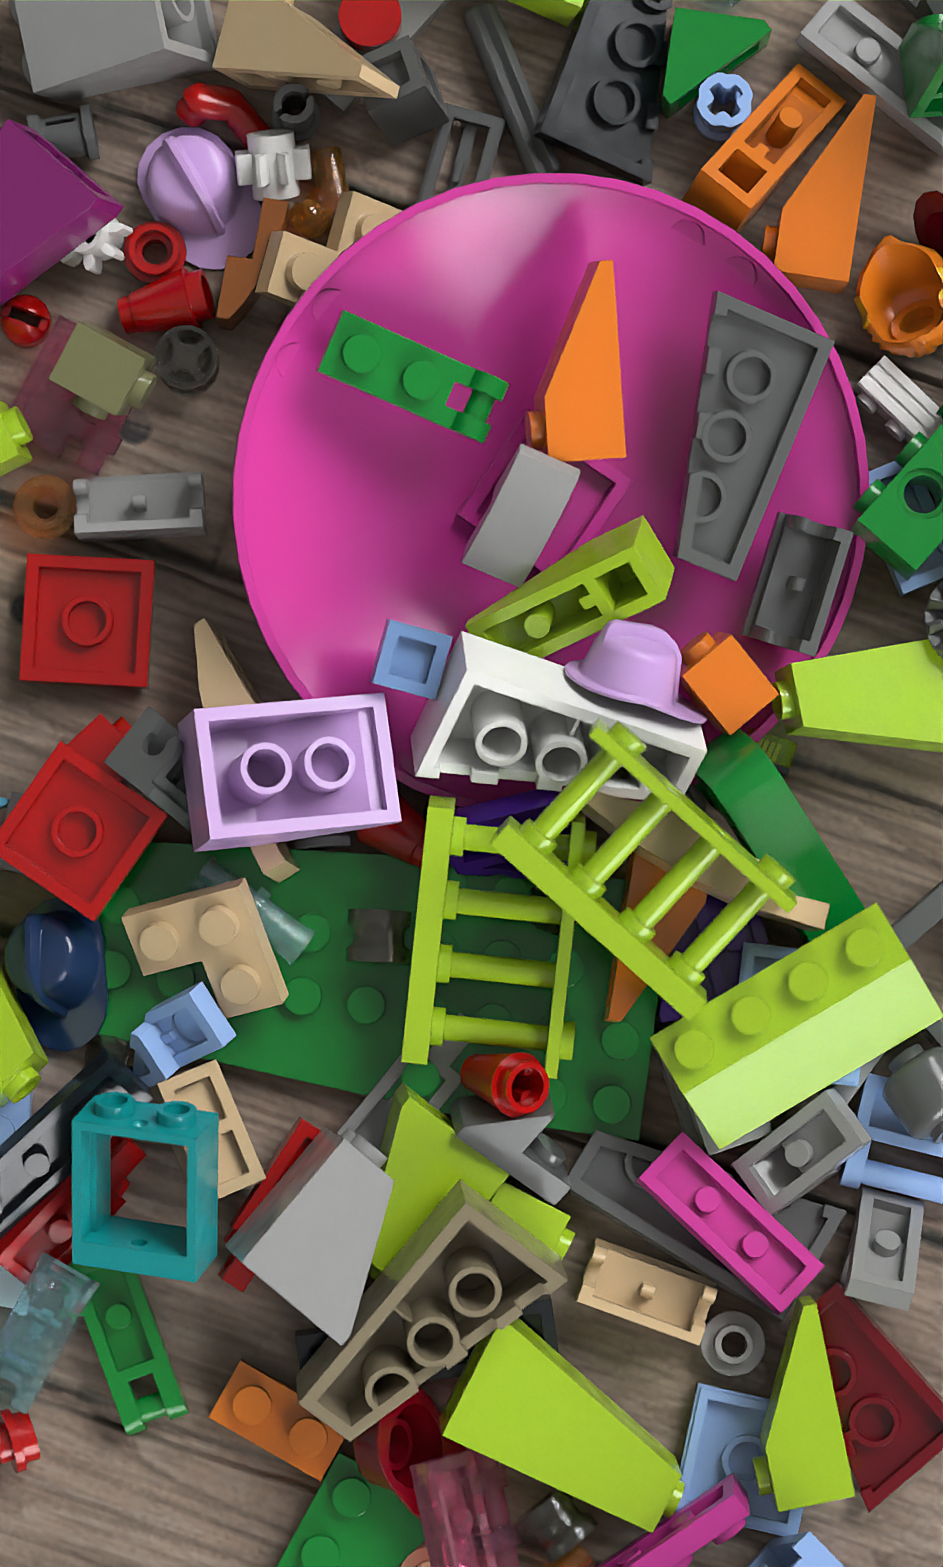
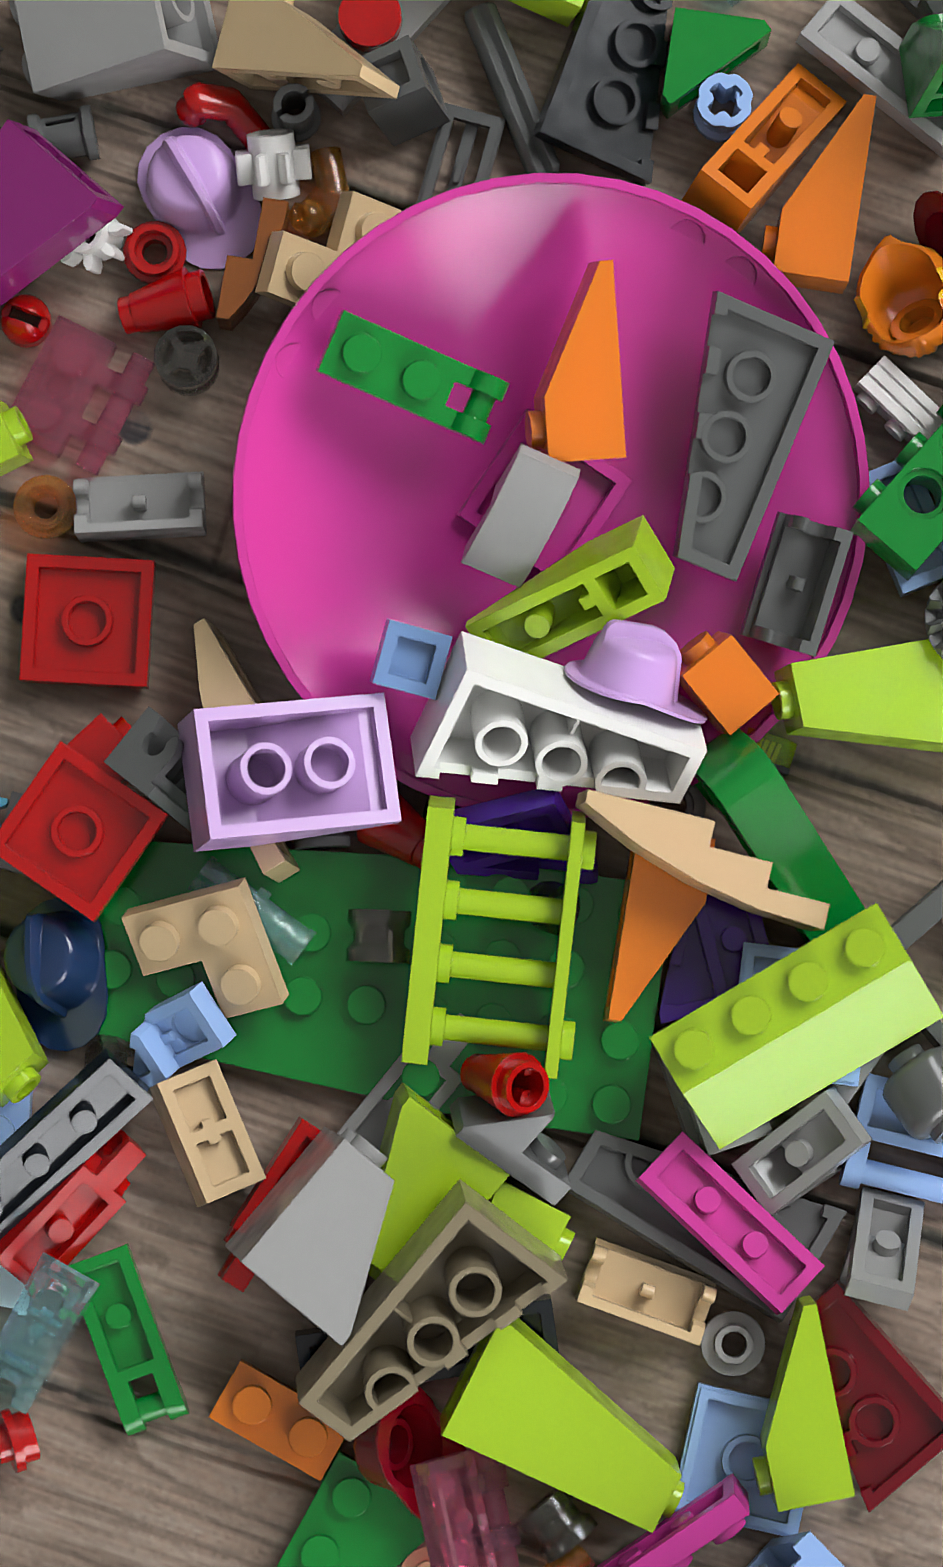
(104, 372): olive brick -> none
(133, 1243): teal window -> none
(581, 888): lime fence -> none

